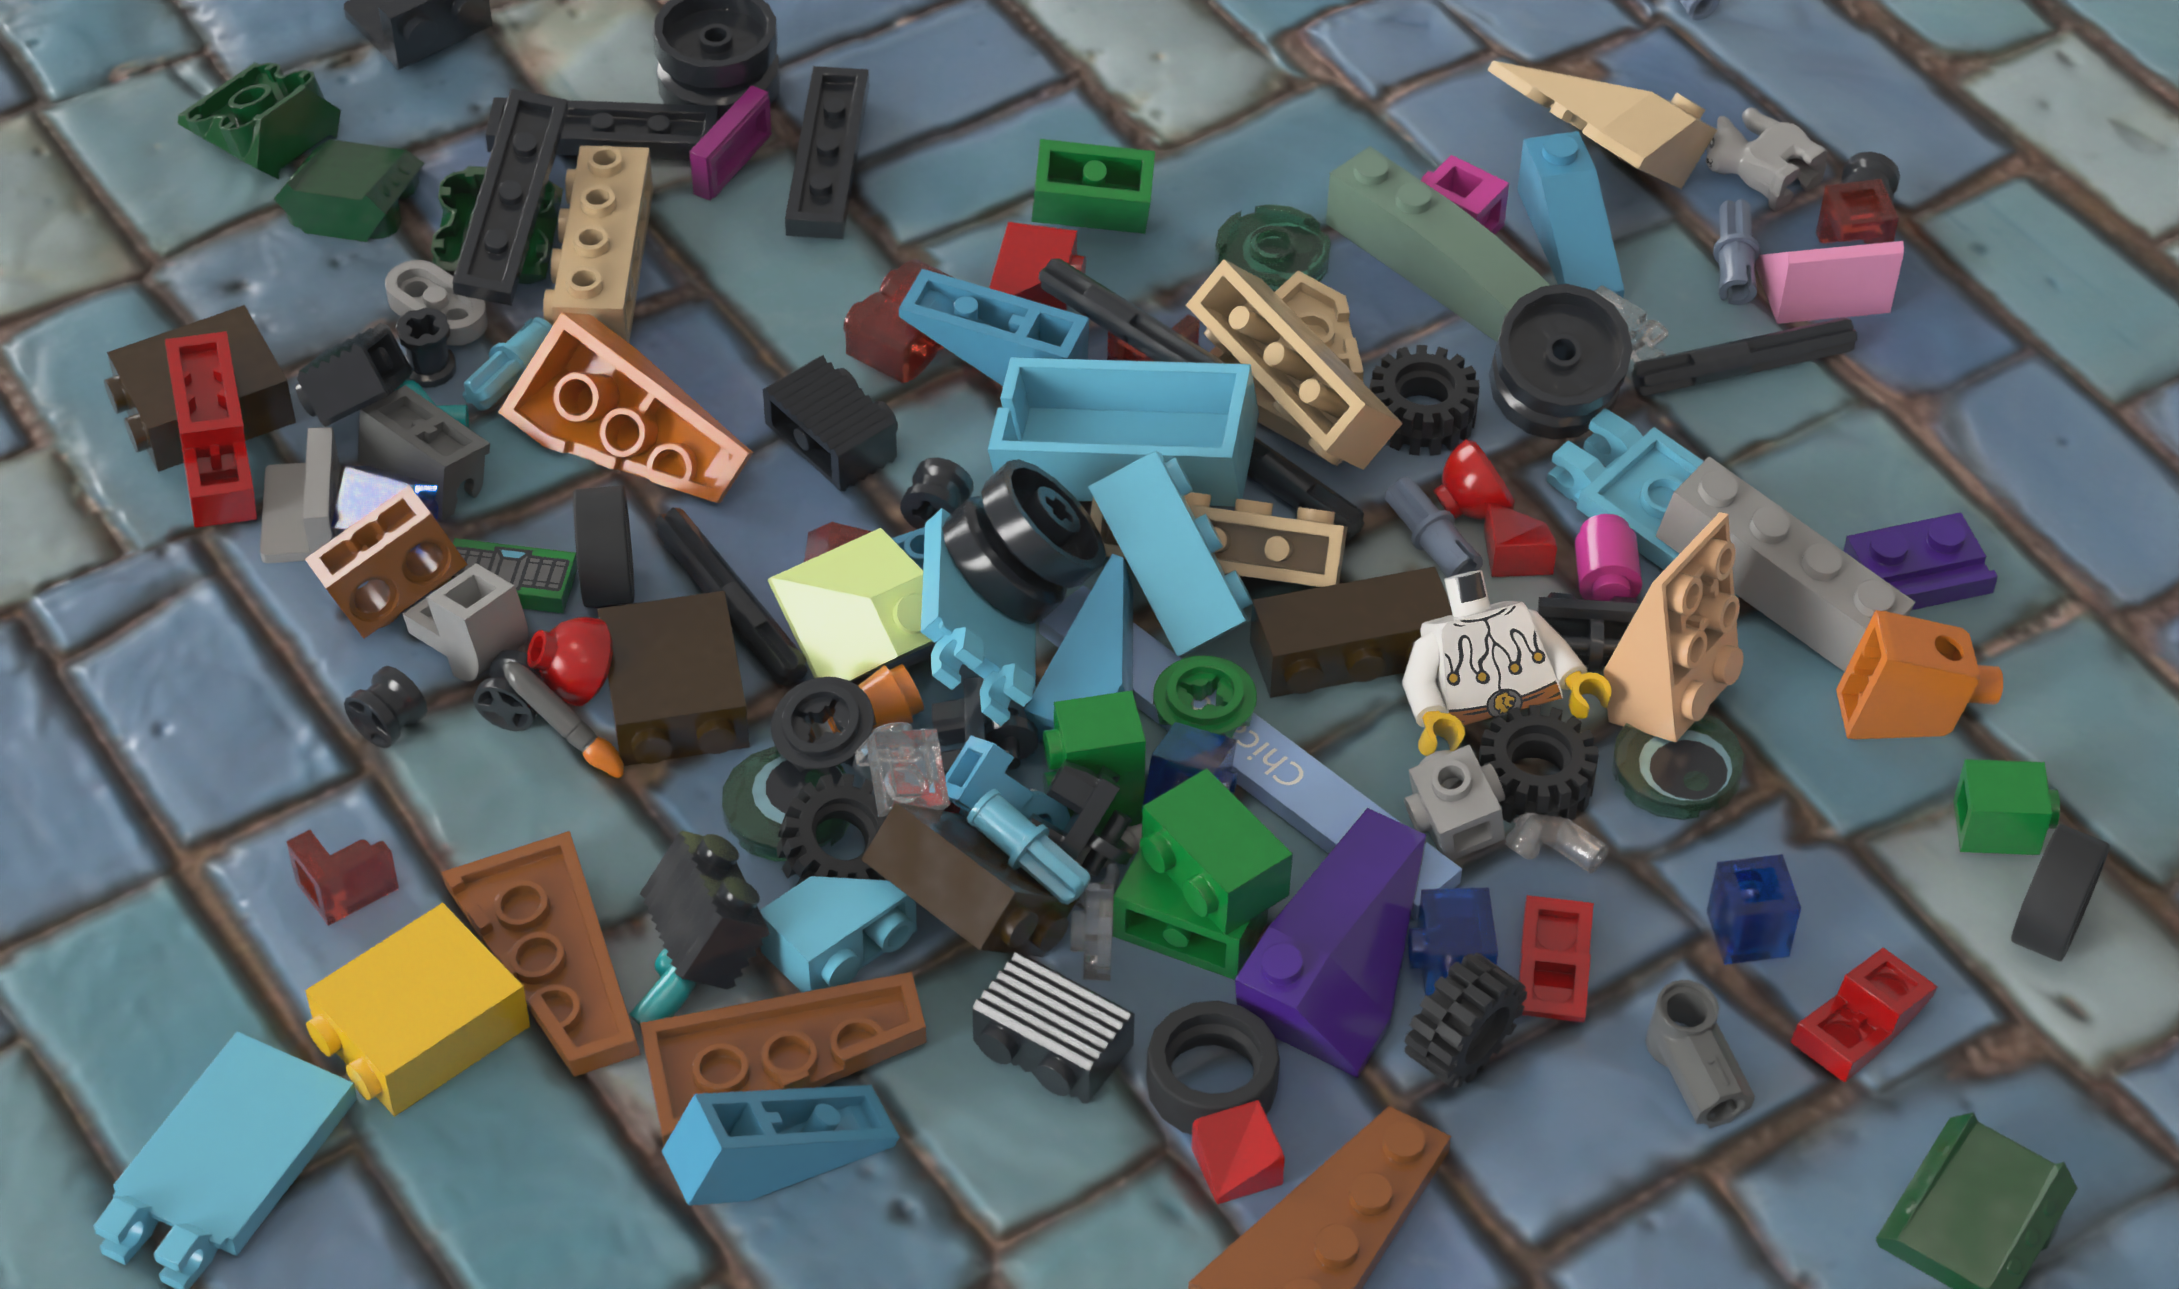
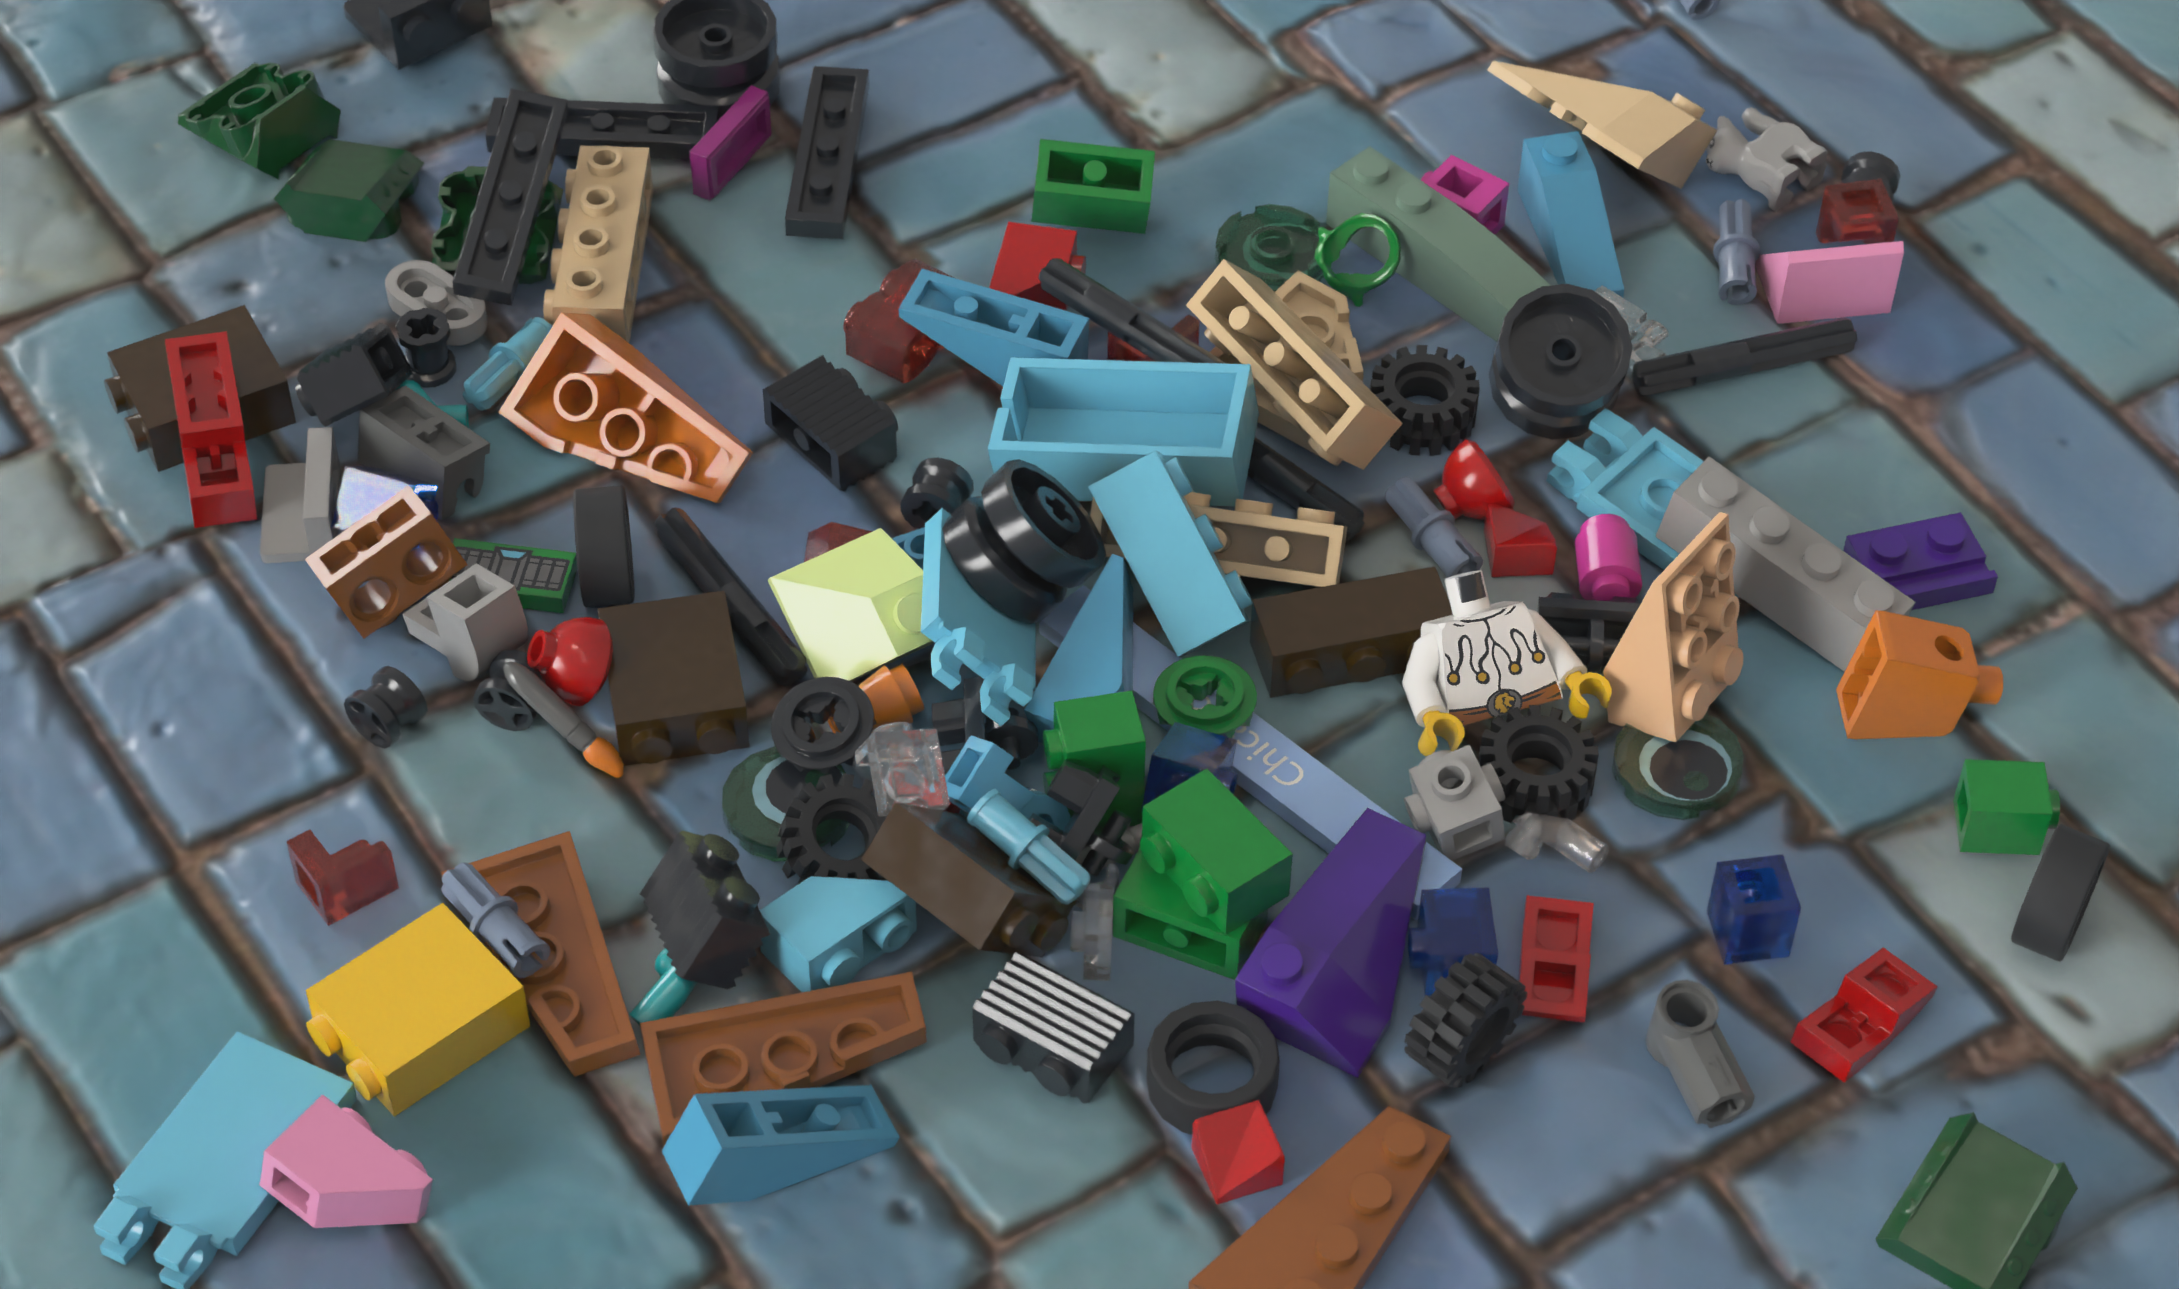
(341, 1173): none -> bright pink slope
(494, 919): none -> sand blue axle
(1333, 241): none -> green piece

